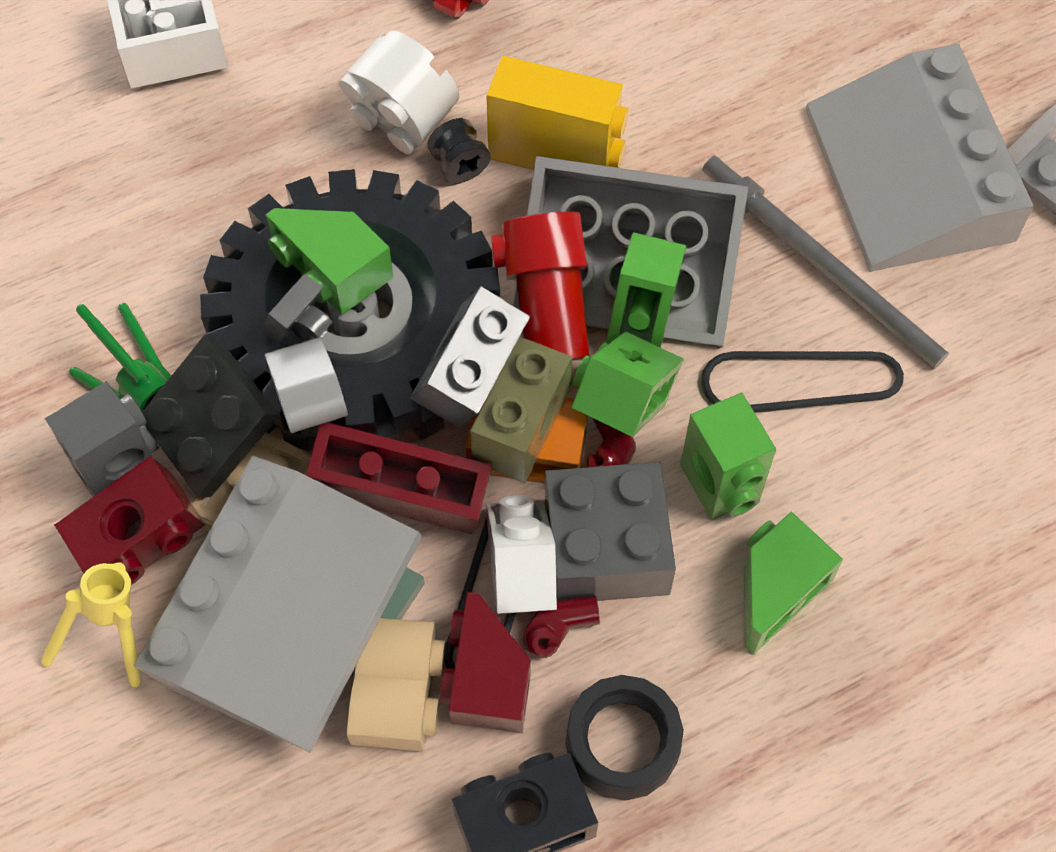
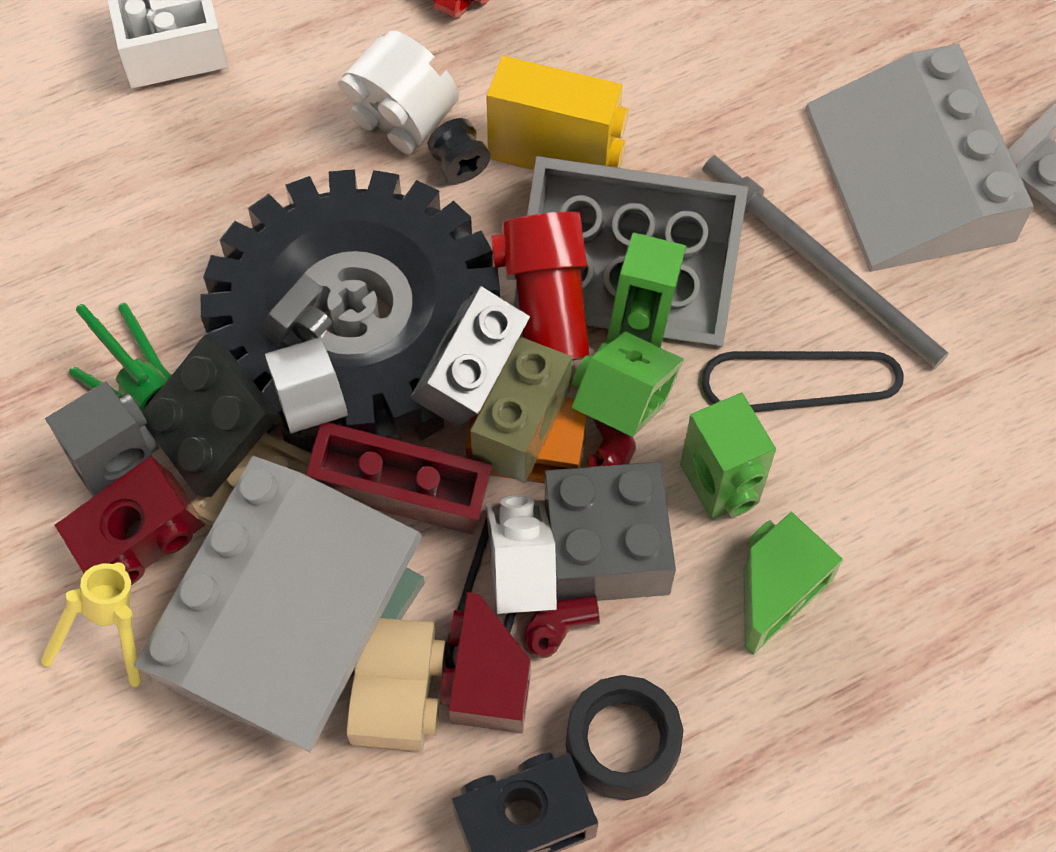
(333, 251): bright green slope -> none

